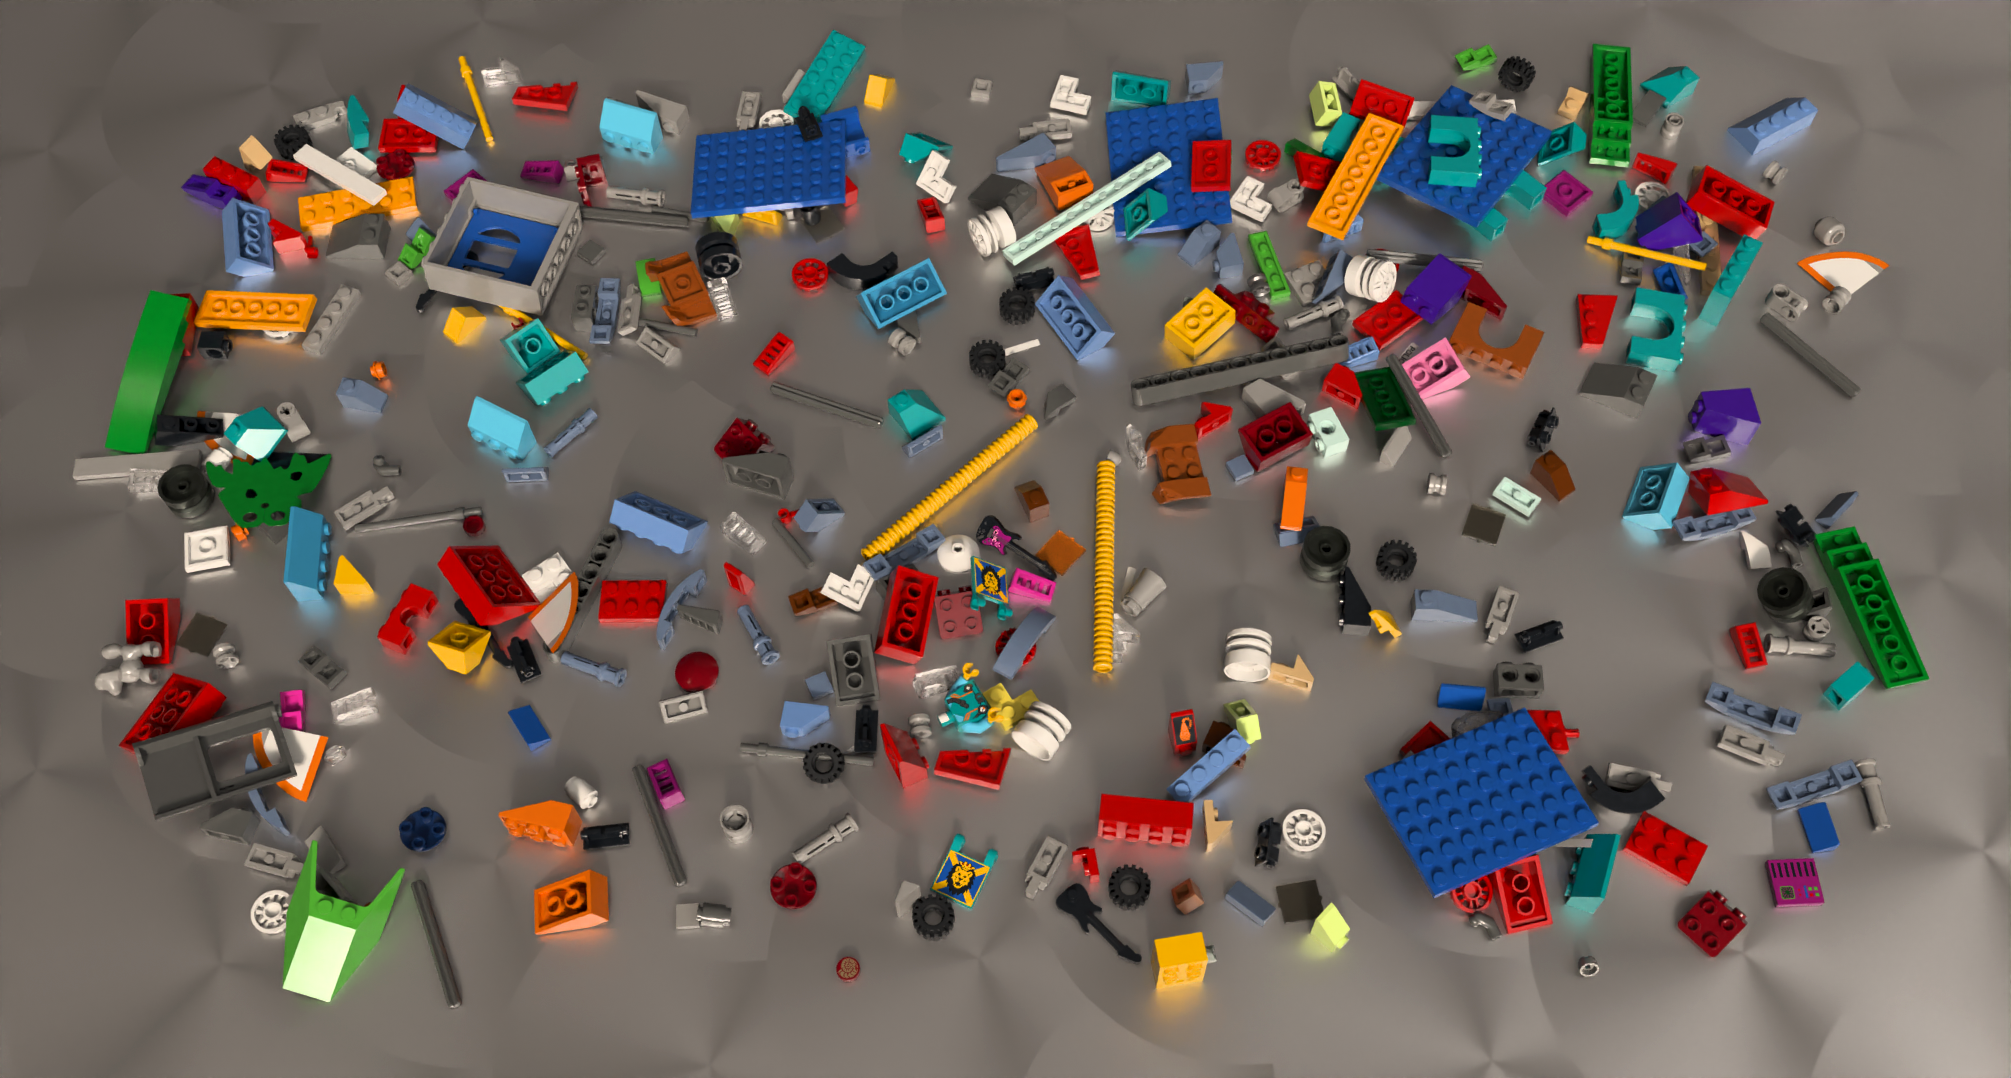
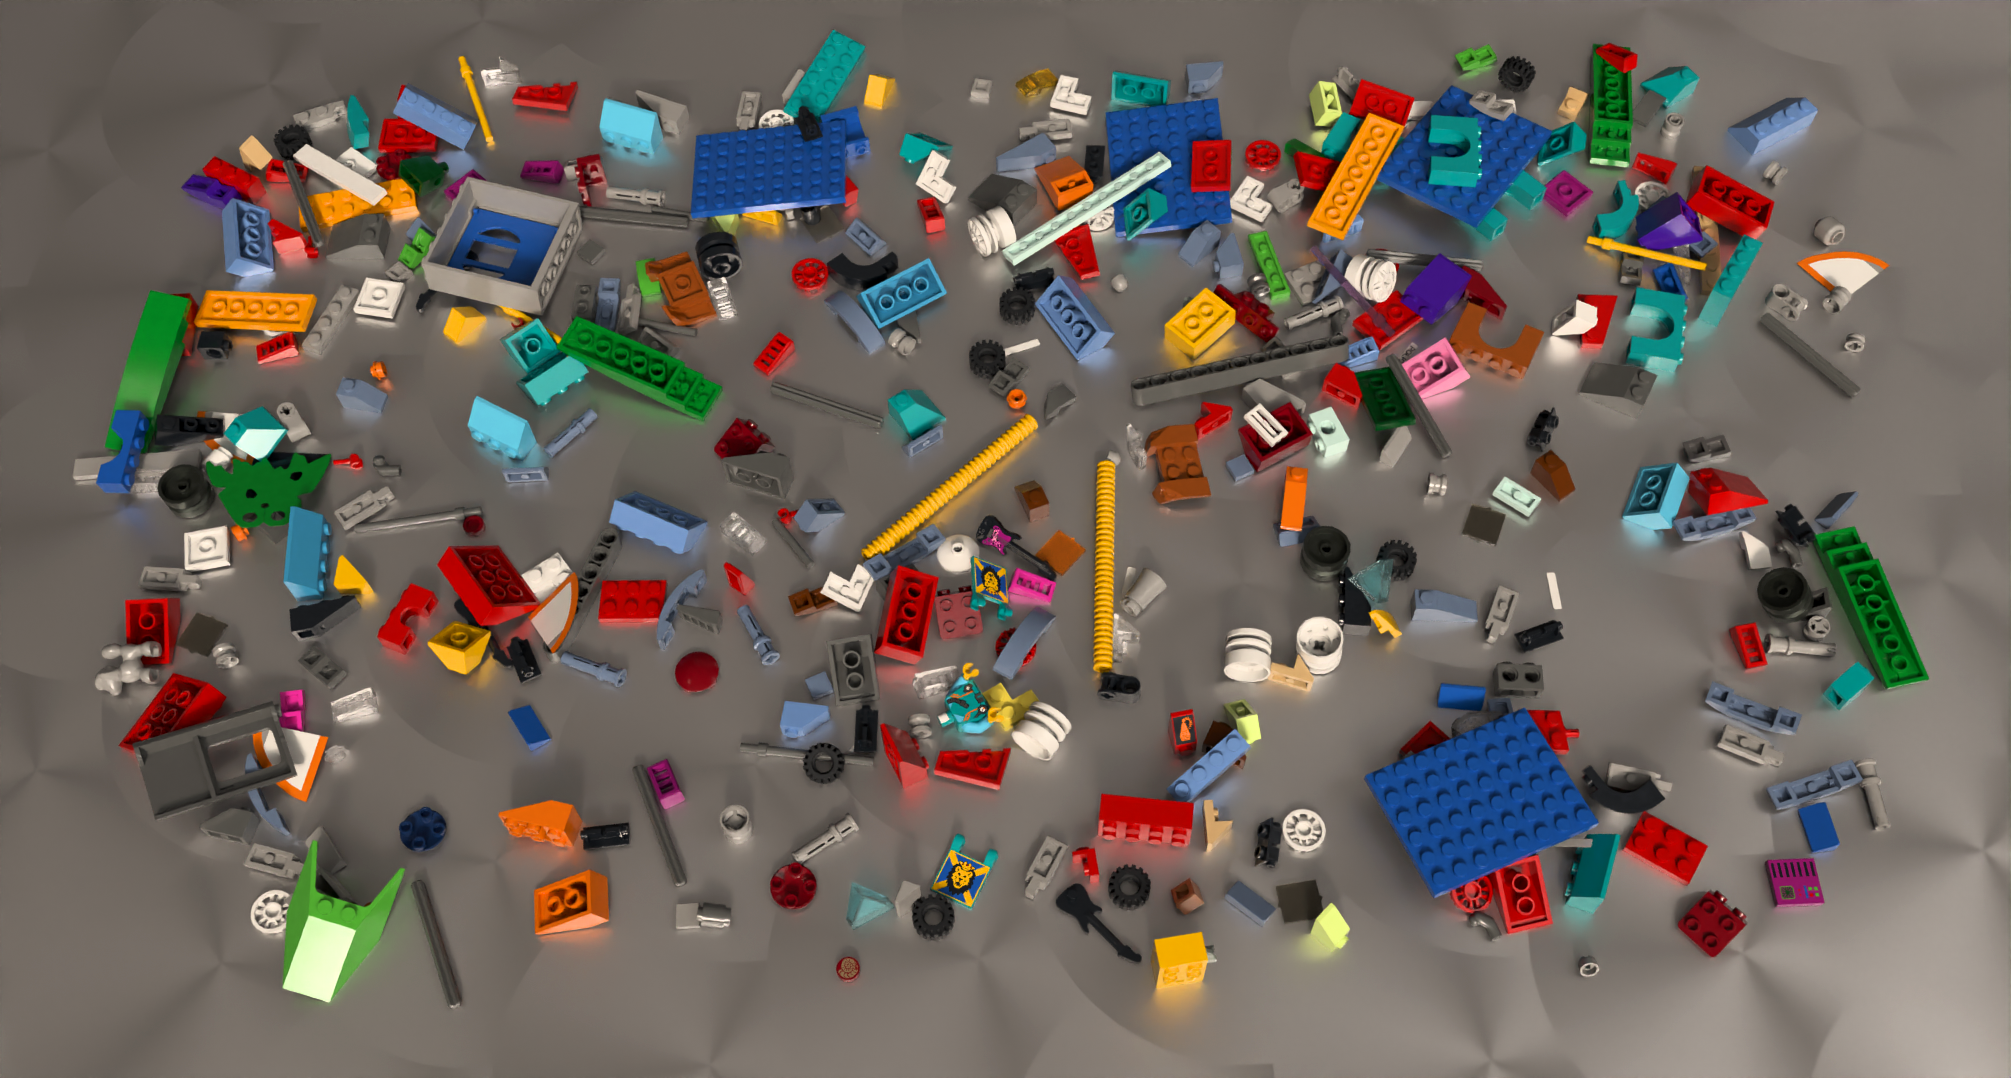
(119, 473): none -> blue arch
(168, 579): none -> light grey hinge
(284, 352): none -> red slope
(303, 203): none -> dark grey axle
(318, 618): none -> black slope
(354, 461): none -> red hand
(379, 298): none -> white plate
(423, 174): none -> dark green torso
(581, 792): white brick -> none
(640, 368): none -> green slope
(683, 706): light grey slope -> none
(856, 319): none -> sand blue slope
(865, 237): none -> sand blue slope
(865, 906): none -> clear light blue slope
(1035, 82): none -> clear yellow slope
(1094, 162): none -> black hinge
(1117, 687): none -> black piece
(1119, 282): none -> light grey hinge
(1264, 428): none -> white tile
(1323, 635): none -> white wheel
(1375, 580): none -> clear light blue slope
(1378, 319): none -> clear purple bar
(1554, 590): none -> white sticker
(1574, 319): none -> white slope
(1618, 57): none -> red slope
(1726, 414): dark purple slope -> none
(1855, 342): none -> light grey bush

